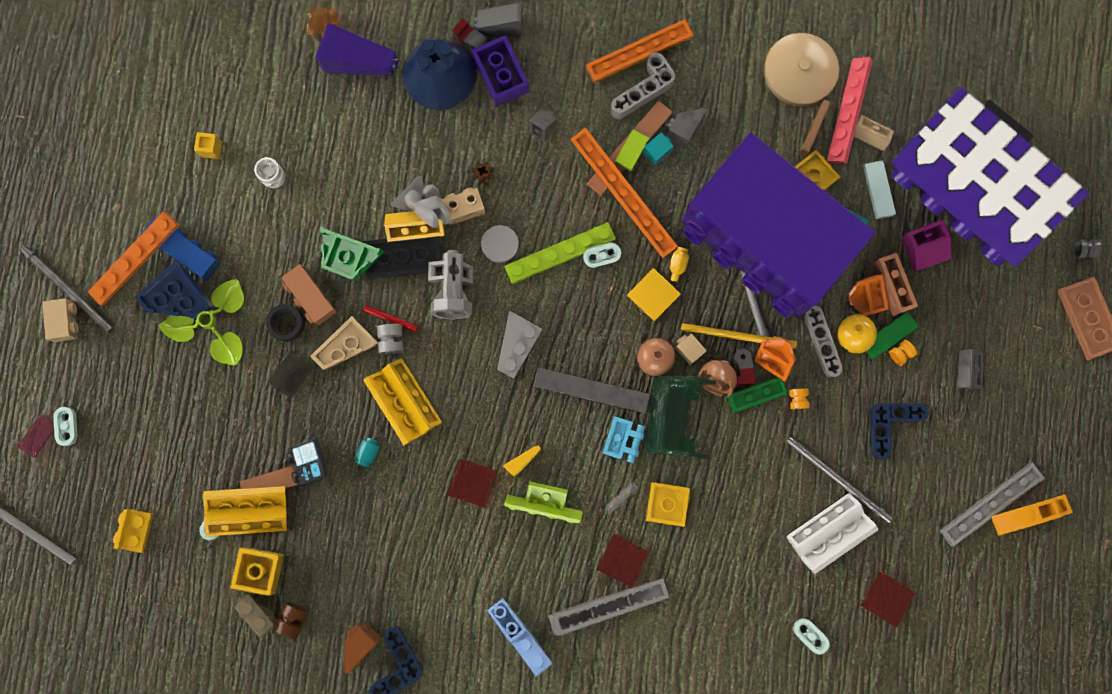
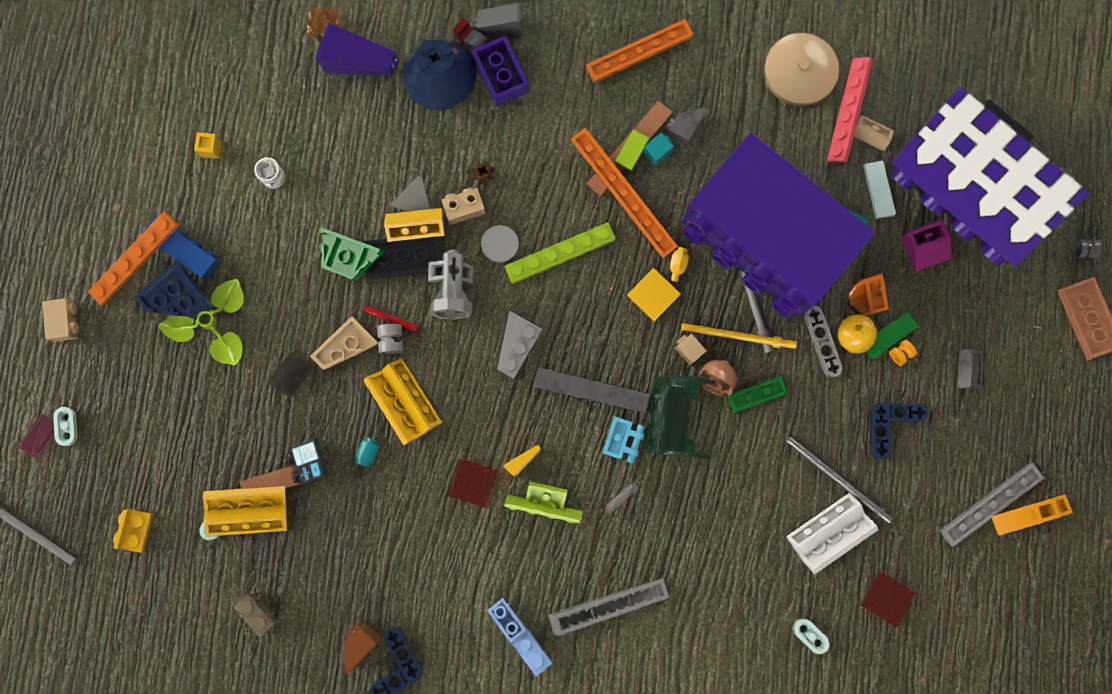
(32, 256): flat silver bar -> none
(257, 571): yellow brick -> none
(270, 322): black tyre -> none
(291, 618): reddish brown wheel -> none
(308, 295): nougat brick -> none
(430, 207): light grey piece -> none
(542, 124): flat silver slope -> none
(602, 256): light aqua plate -> none
(622, 560): clear red tile -> none
(639, 90): light grey beam -> none
(656, 357): nougat cylinder -> none
(668, 504): yellow tile -> none
(744, 367): leg -> none
(776, 357): orange slope -> none
(799, 399): light orange wheel -> none
(815, 126): medium nougat tile -> none
(818, 170): yellow tile -> none
(897, 287): nougat brick -> none

